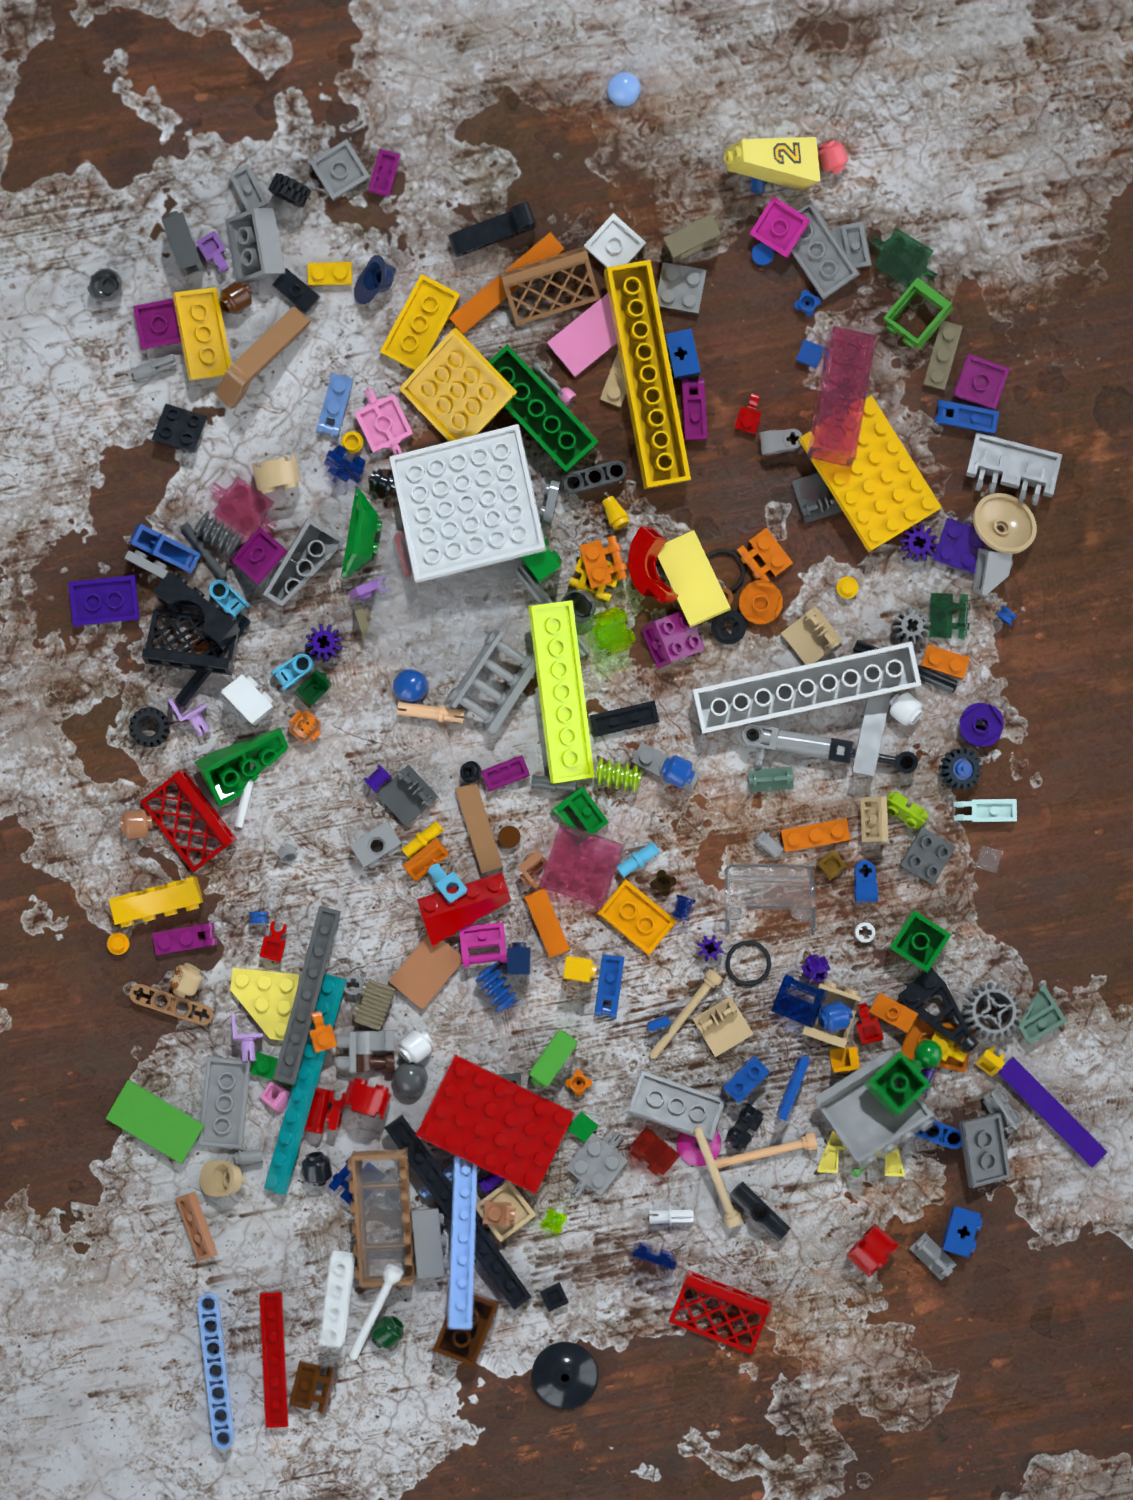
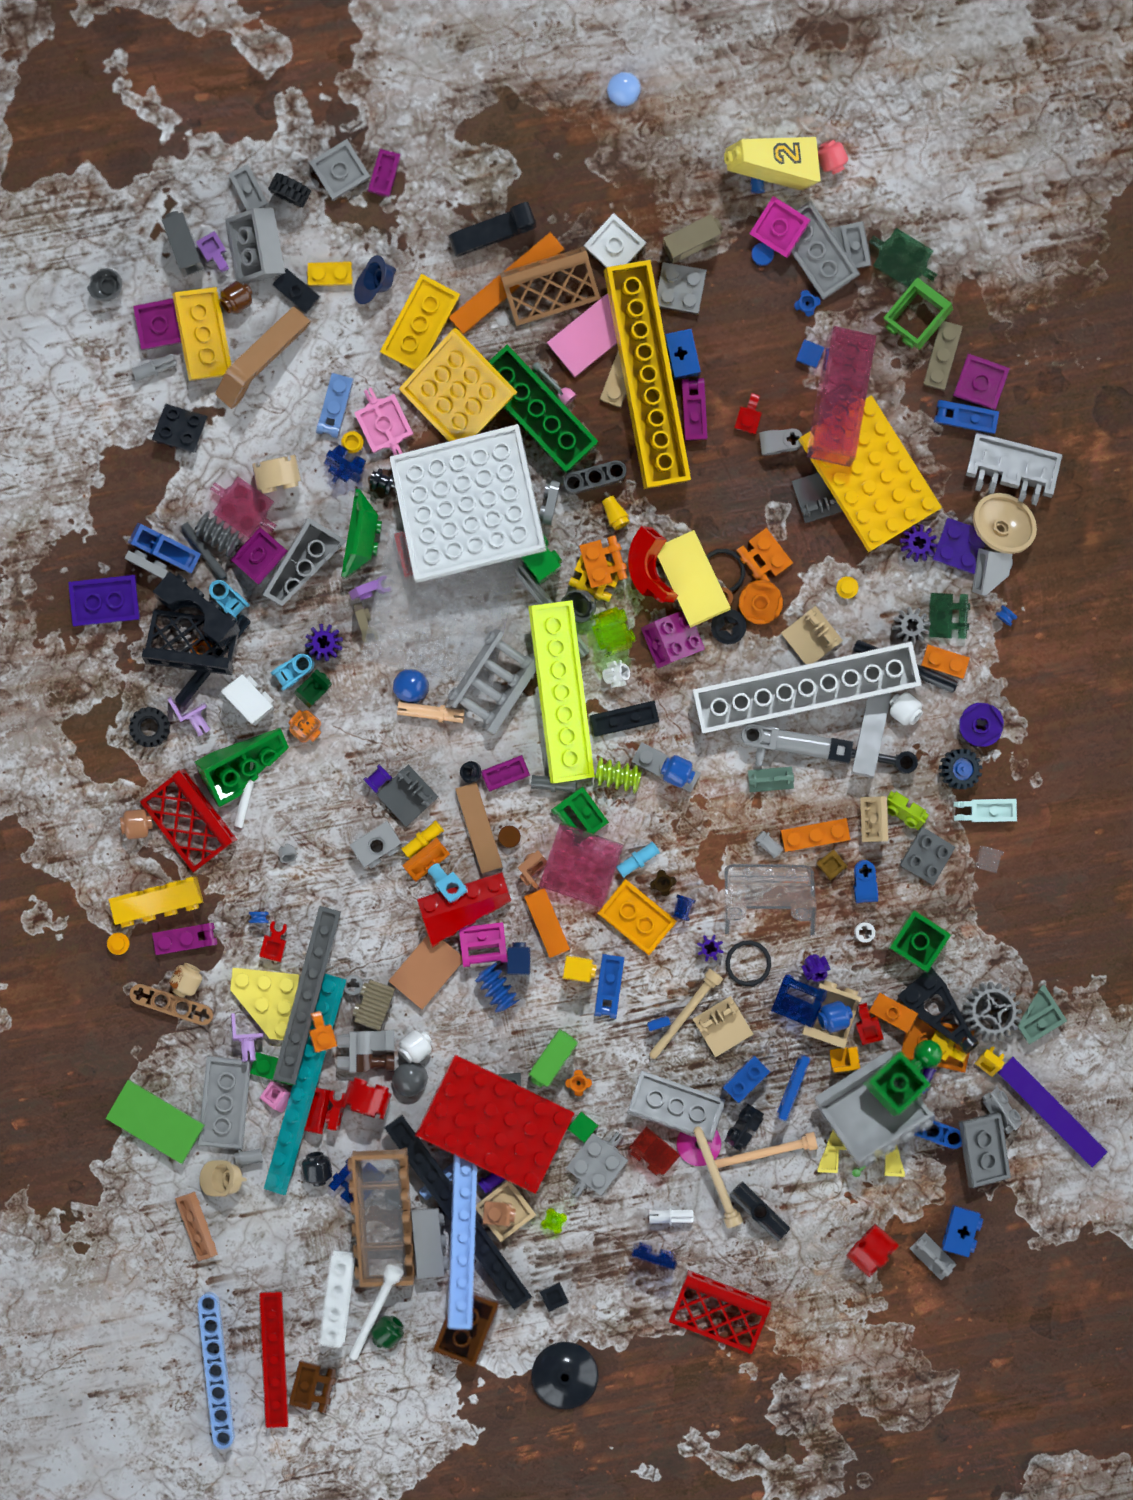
(616, 673): none -> white gear

